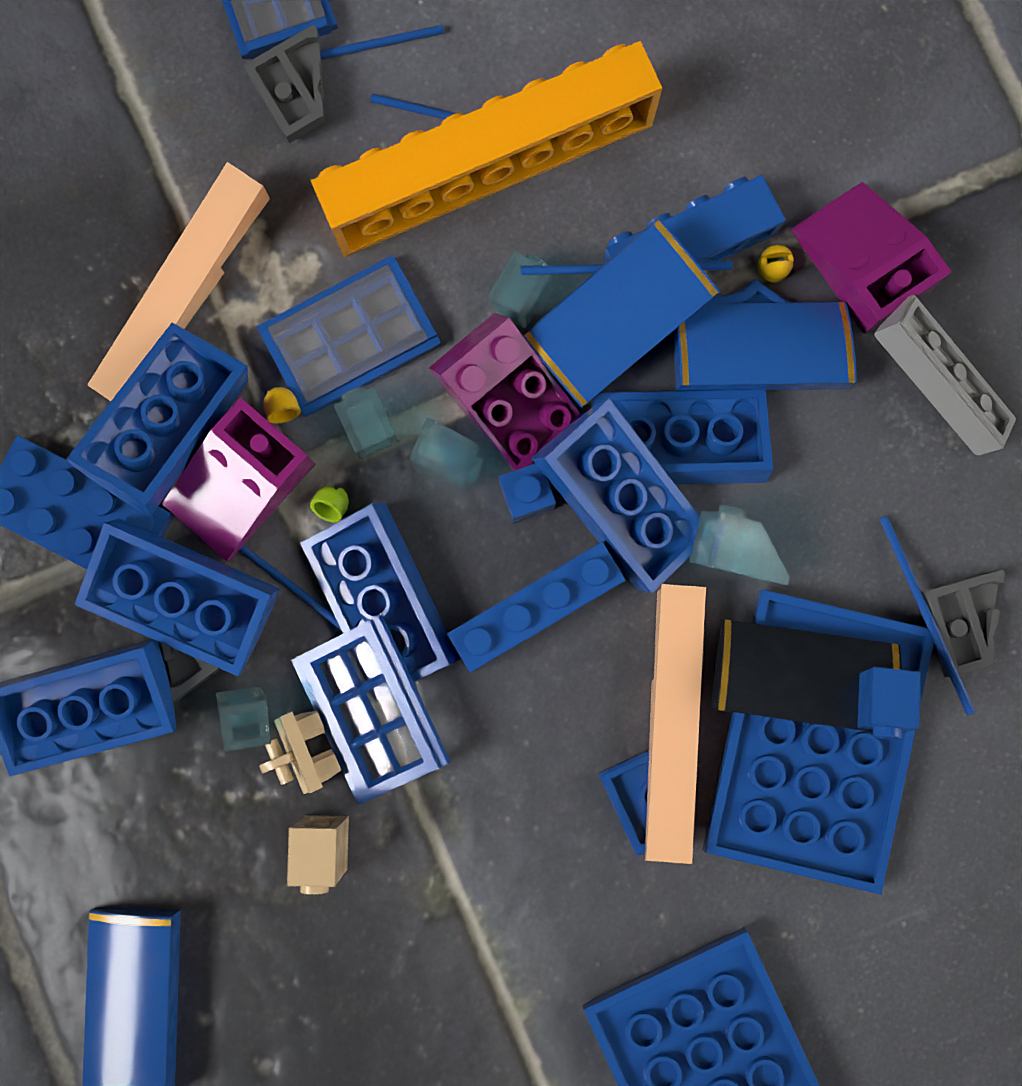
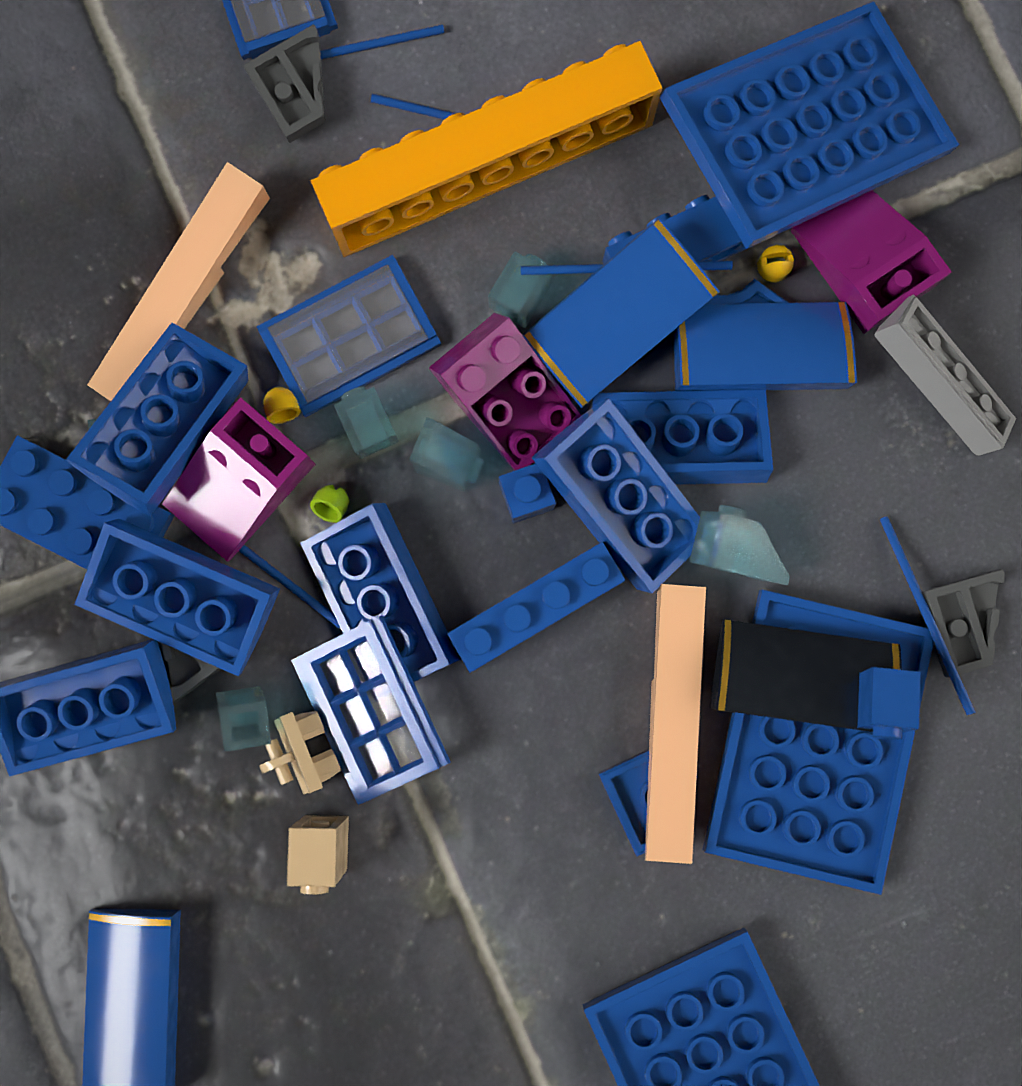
(808, 123): none -> blue plate

